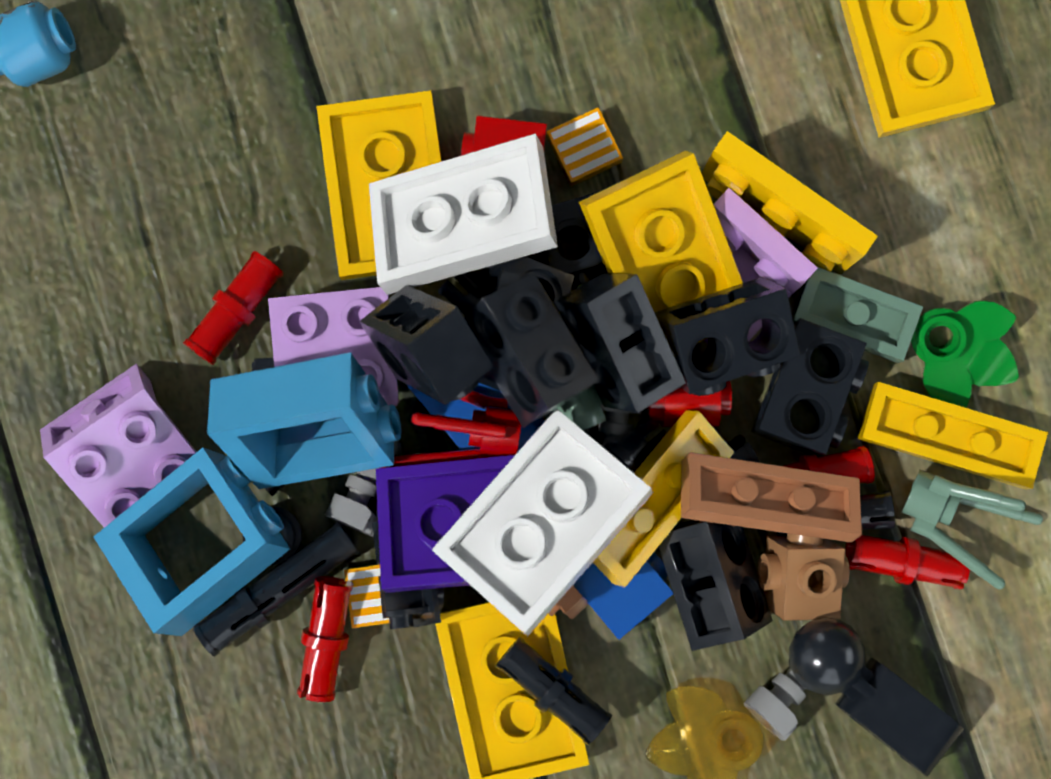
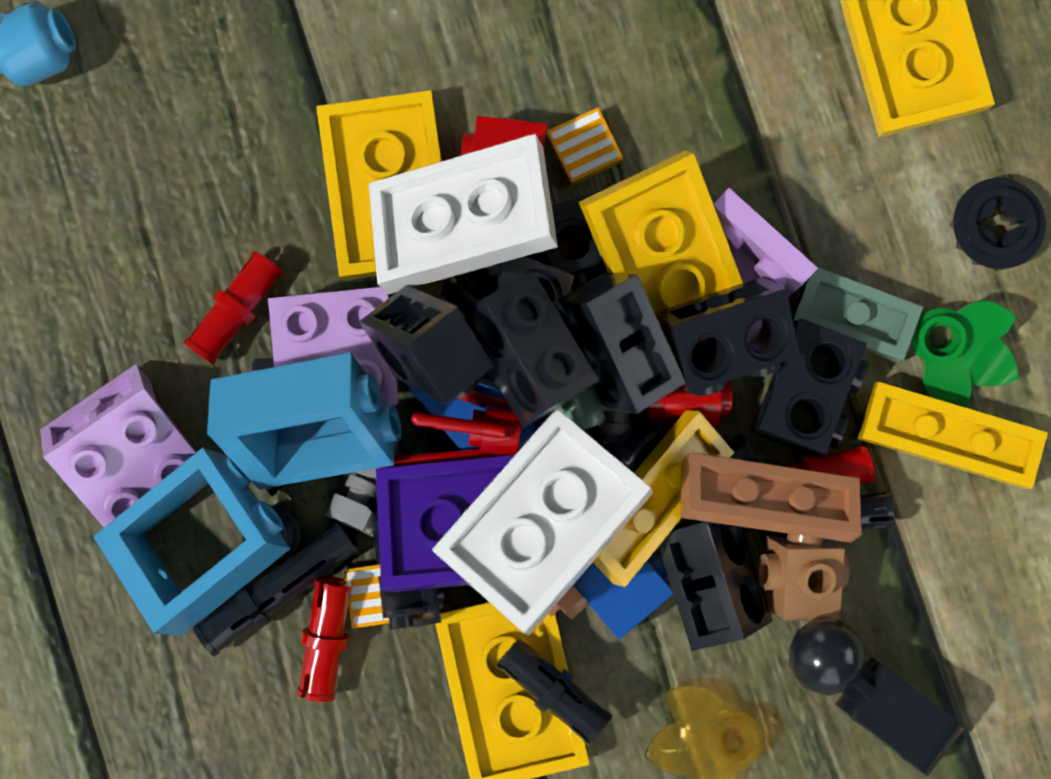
(772, 707): light grey piece -> none
(794, 210): yellow plate -> none
(906, 561): red pin -> none
(937, 499): sand green plant -> none
(1016, 205): none -> black gear

